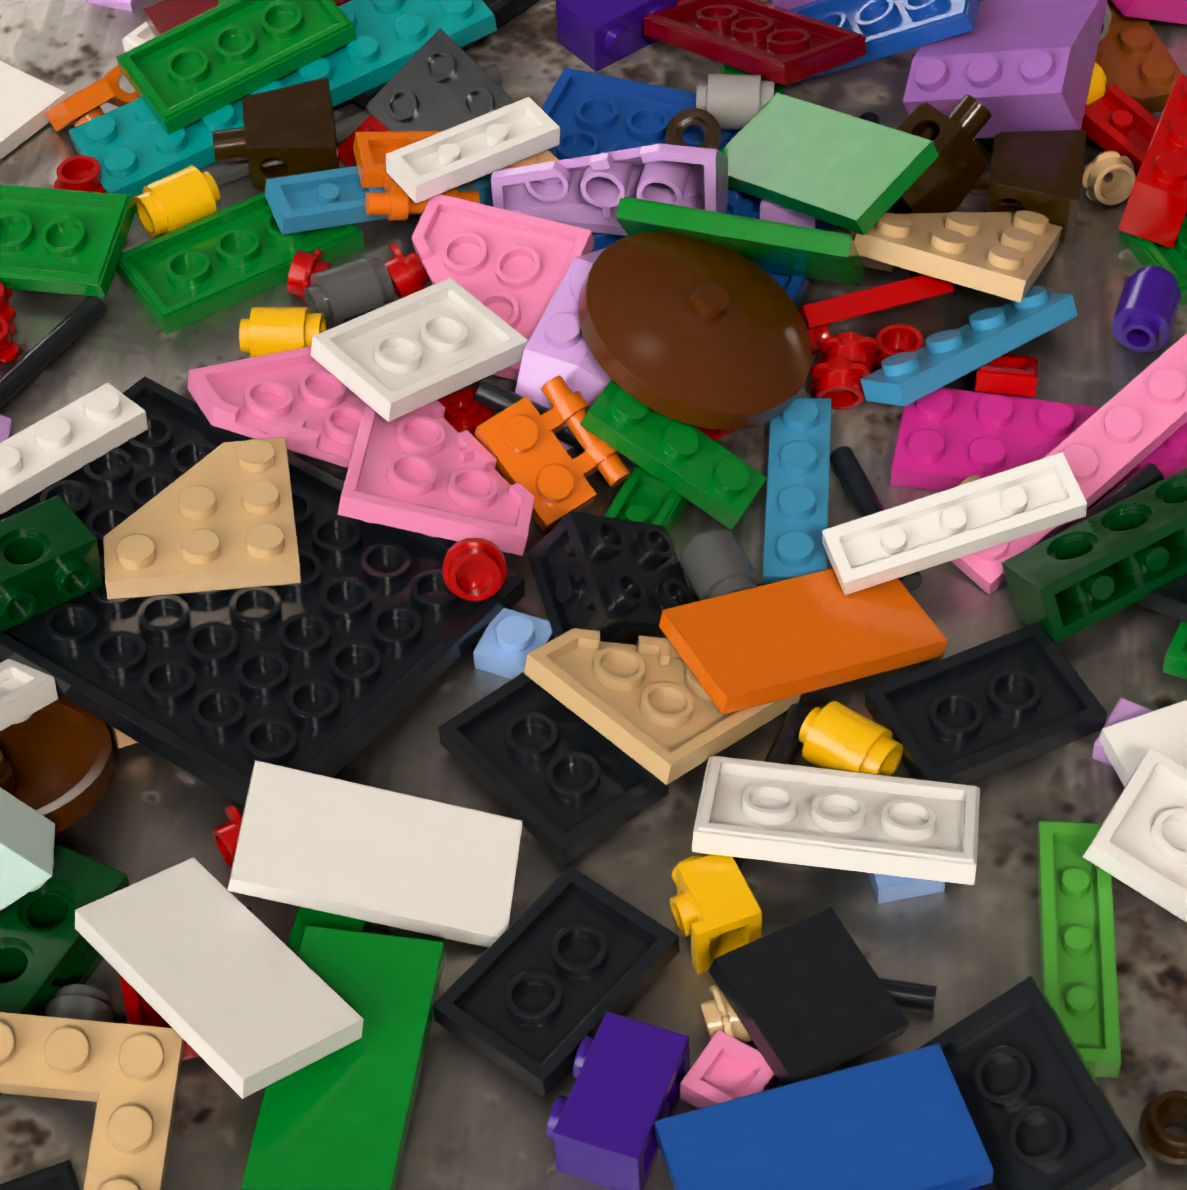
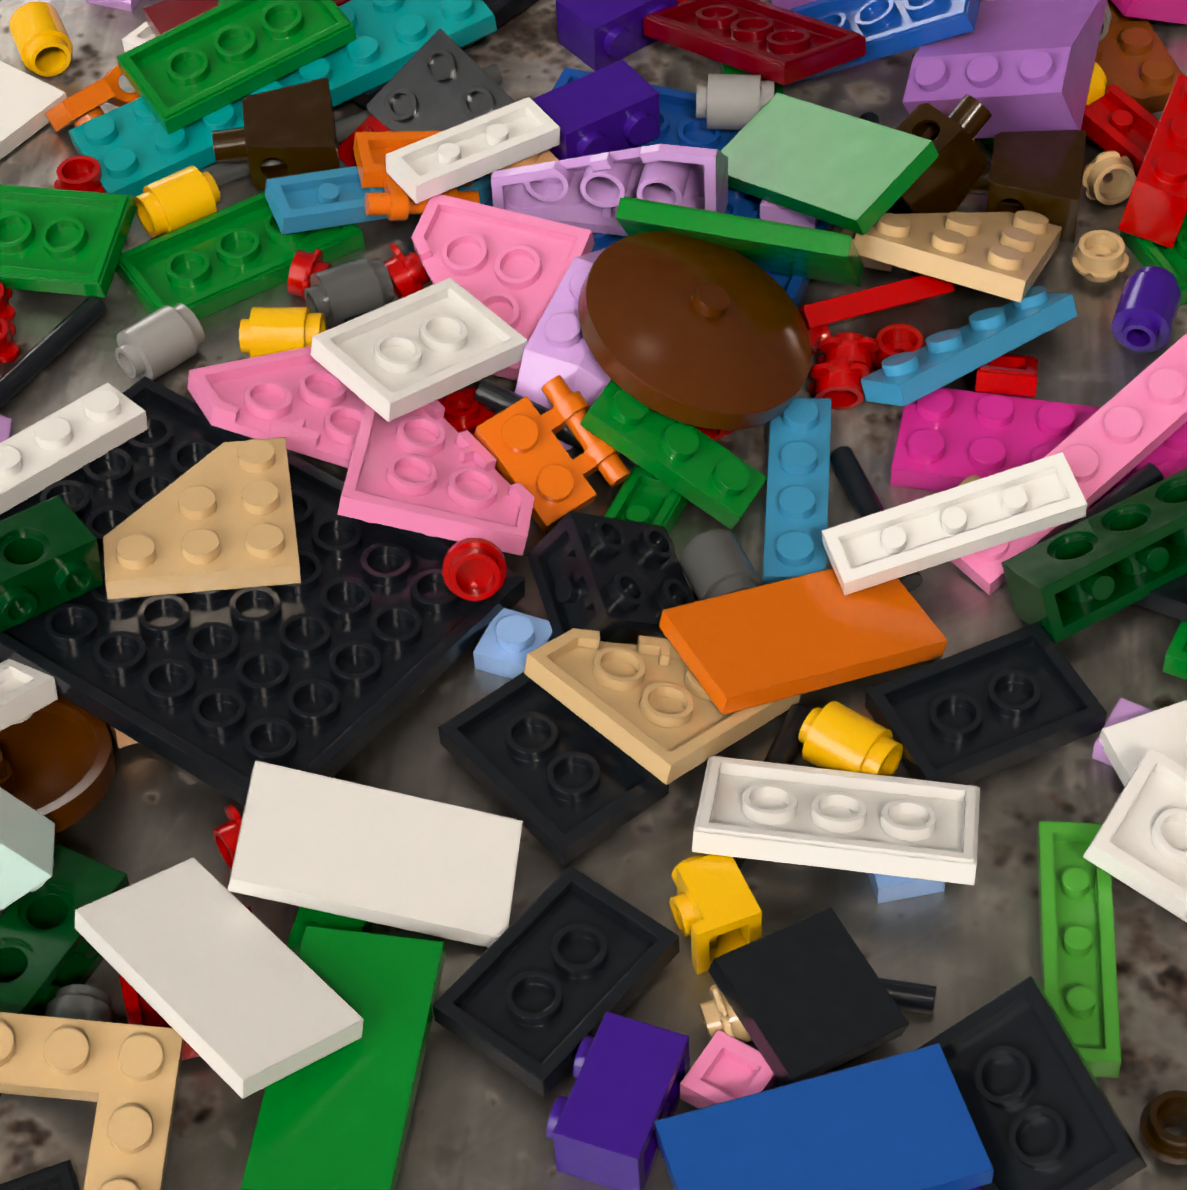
(41, 38): none -> yellow brick
(159, 342): none -> light grey brick
(603, 112): none -> dark purple brick
(696, 119): dark brown plate -> none
(1100, 256): none -> tan plate

